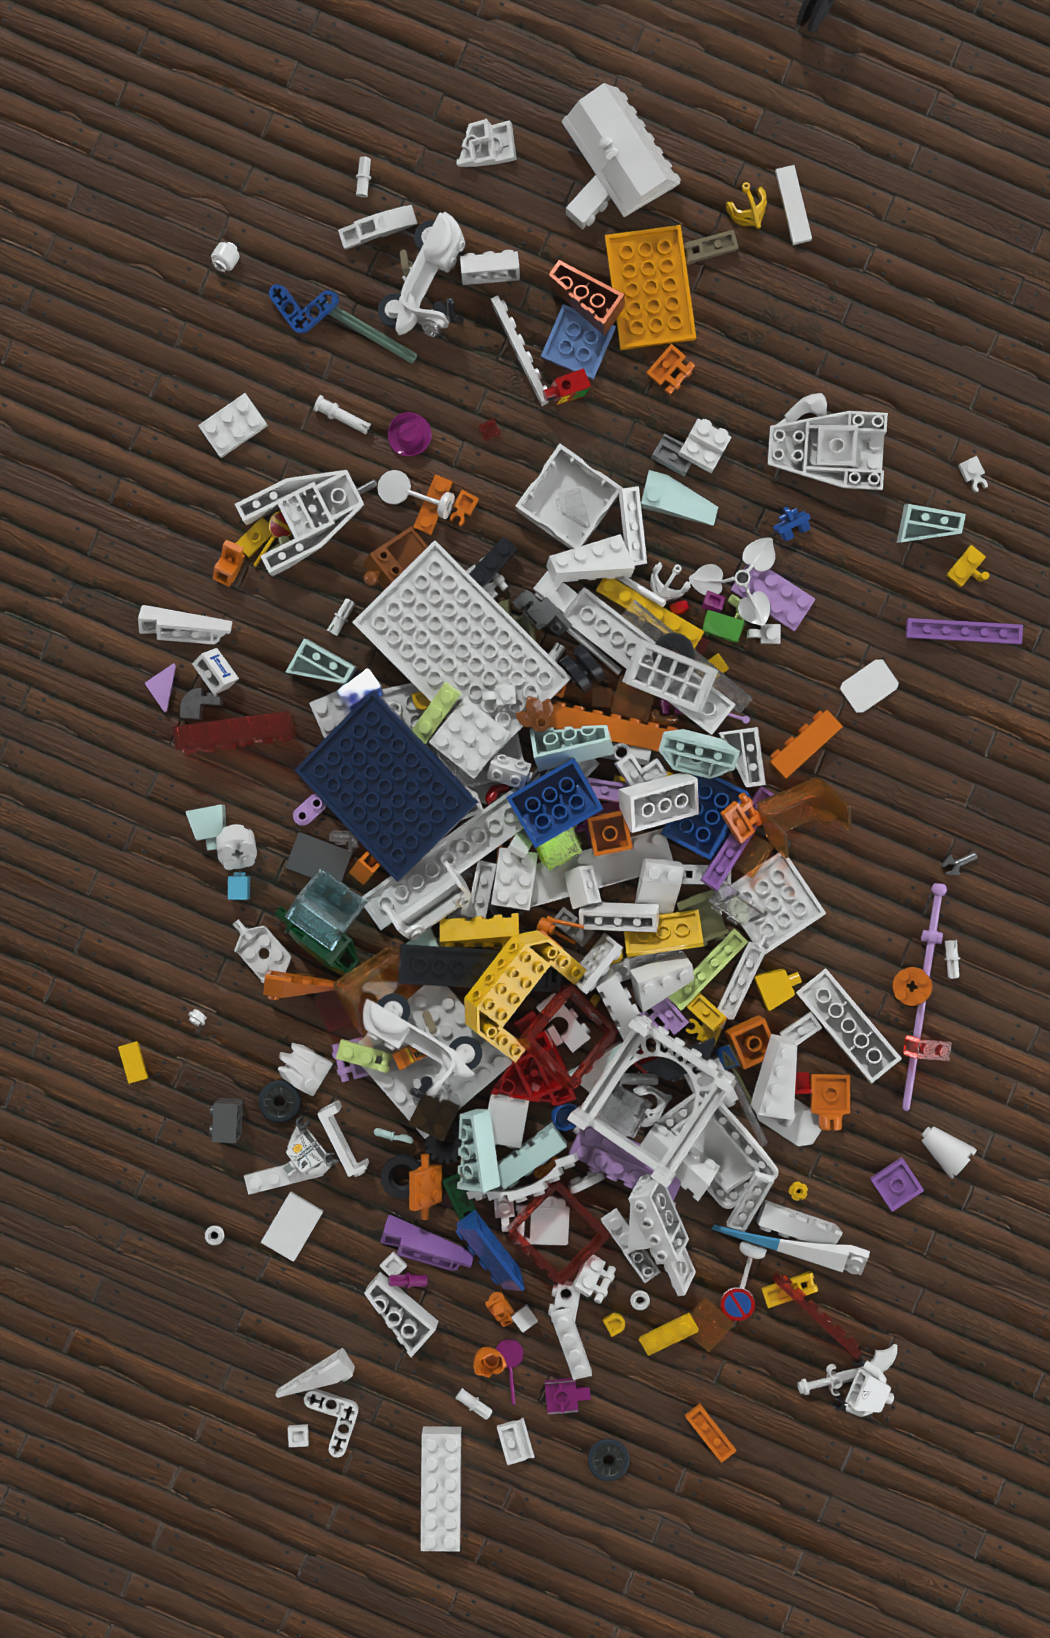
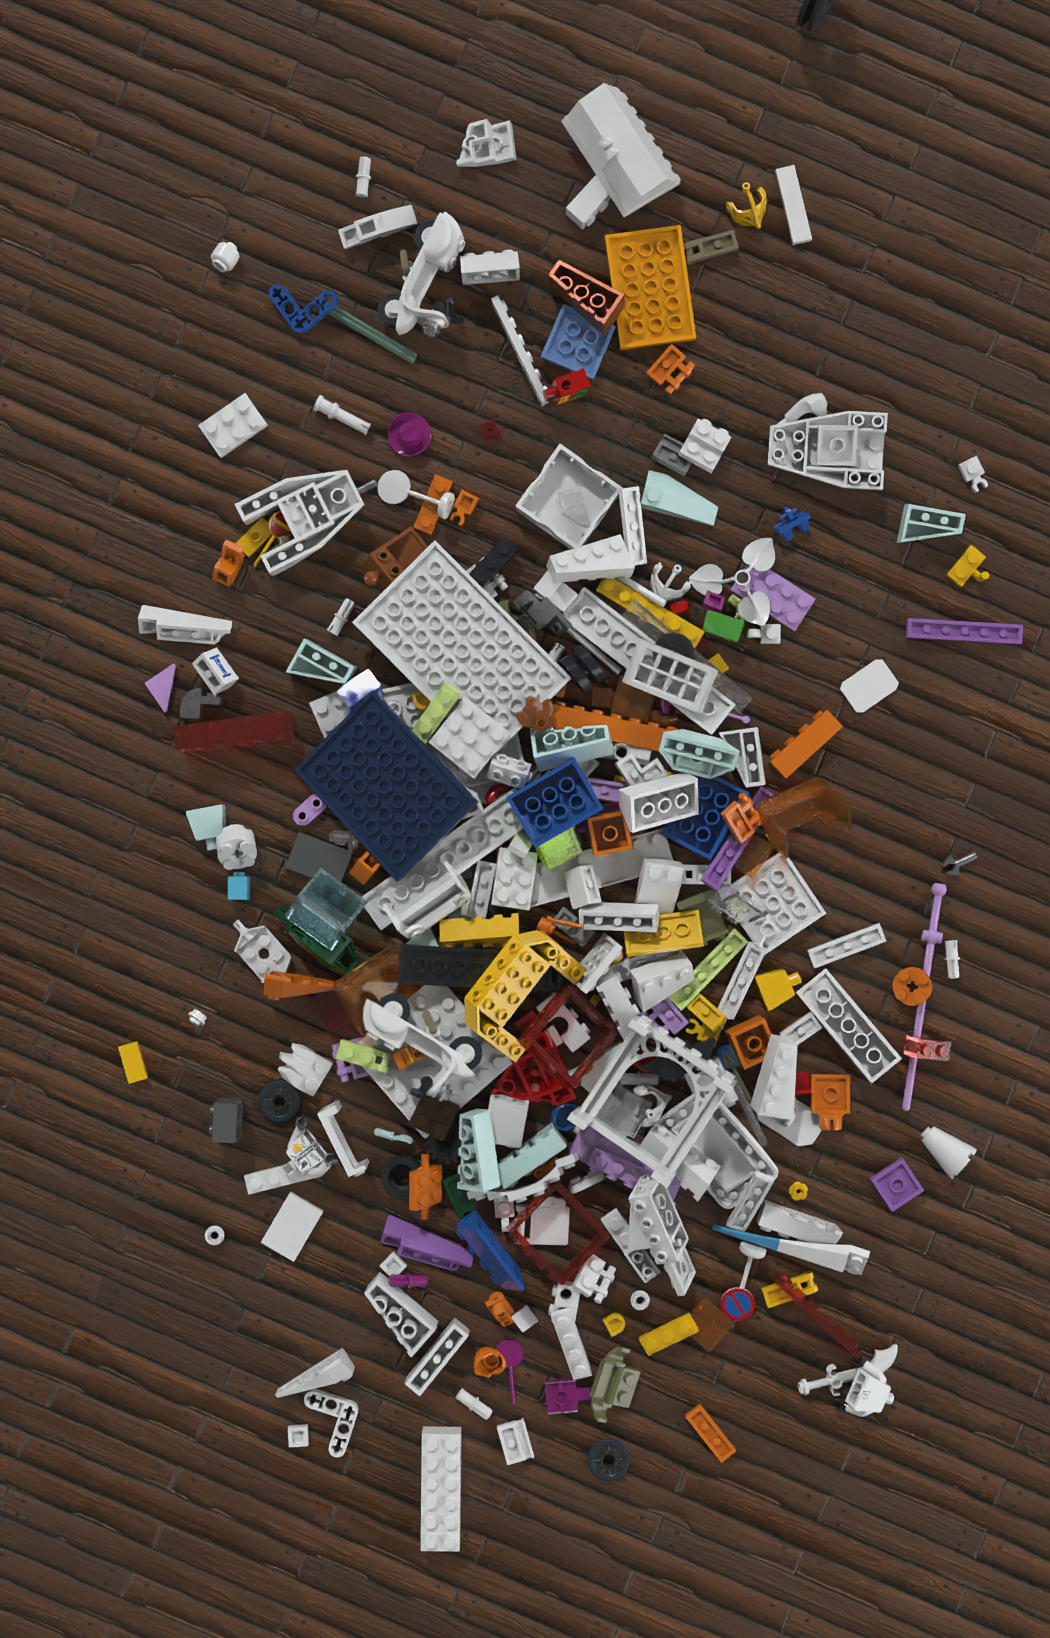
(437, 1356): none -> white brick
(503, 695): white plate -> none
(613, 1383): none -> olive plate
(846, 945): none -> white plate

